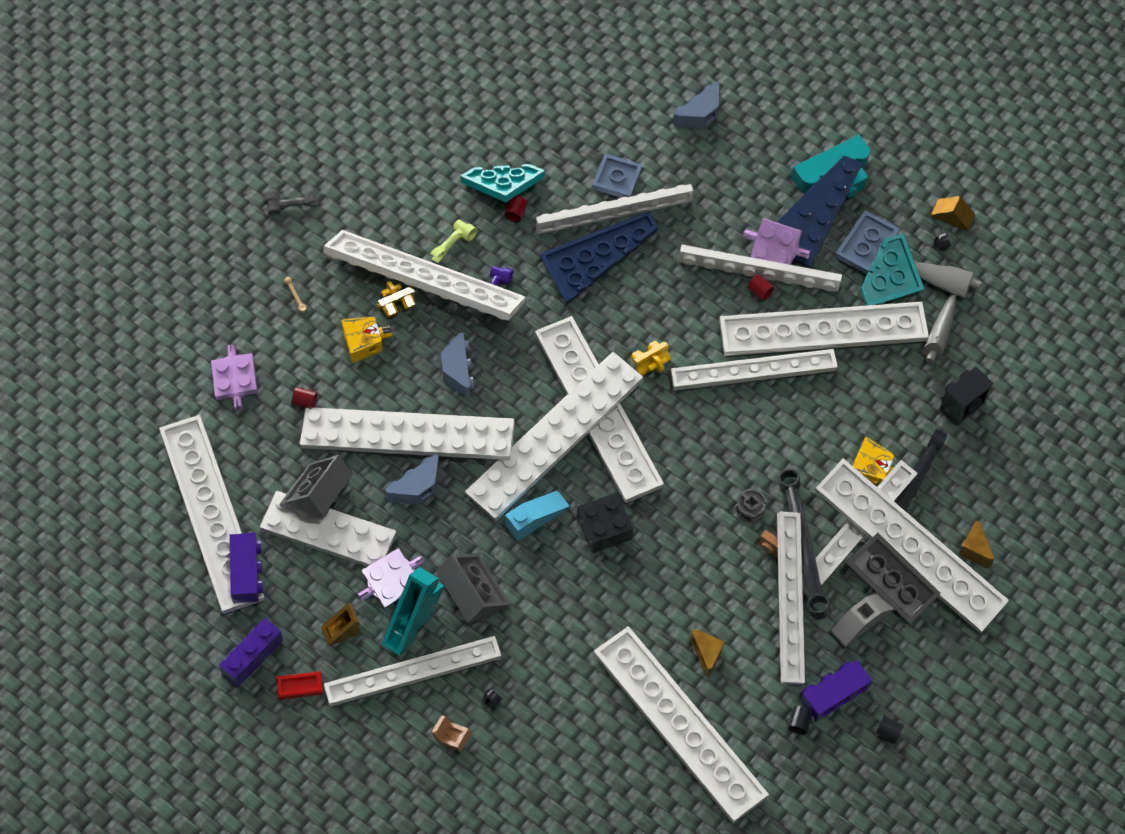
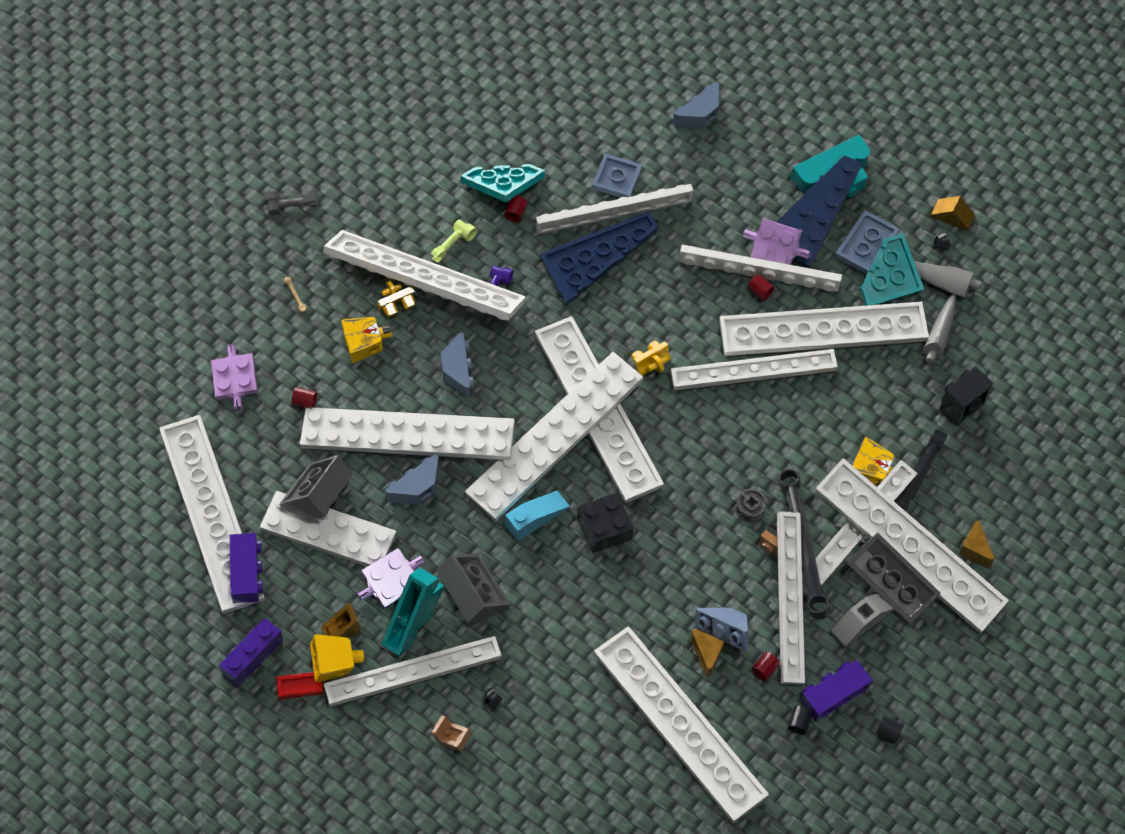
(333, 657): none -> yellow torso
(725, 625): none -> sand blue slope
(765, 666): none -> dark red beam

